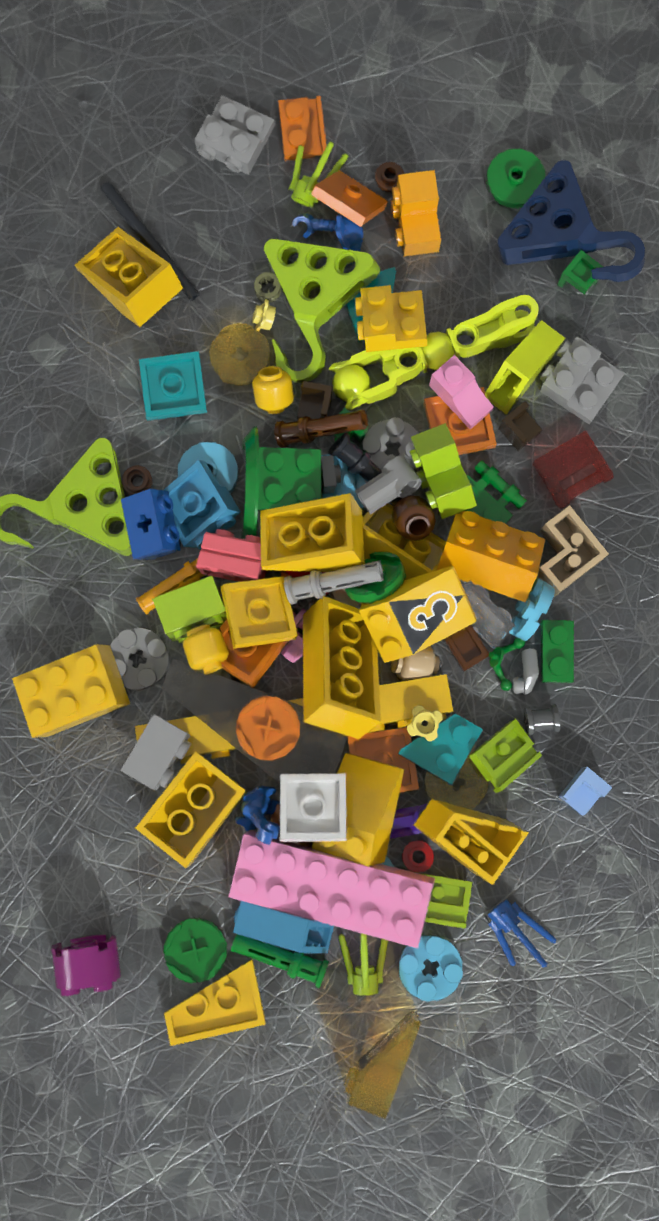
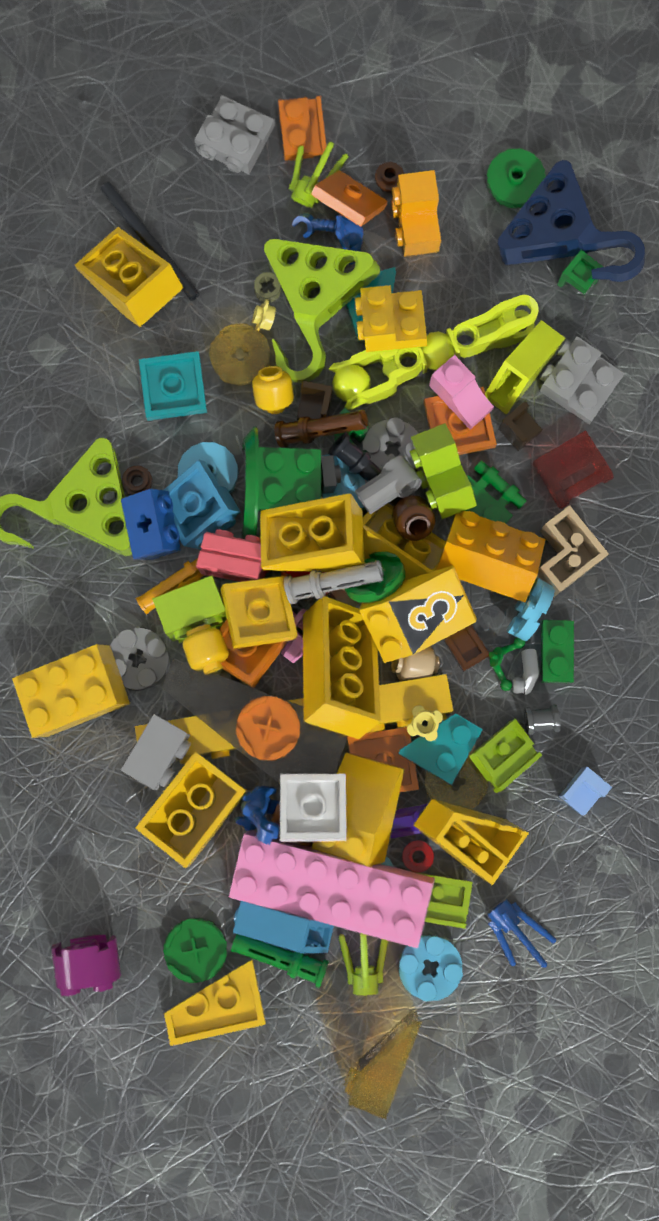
(493, 622): clear plate -> none

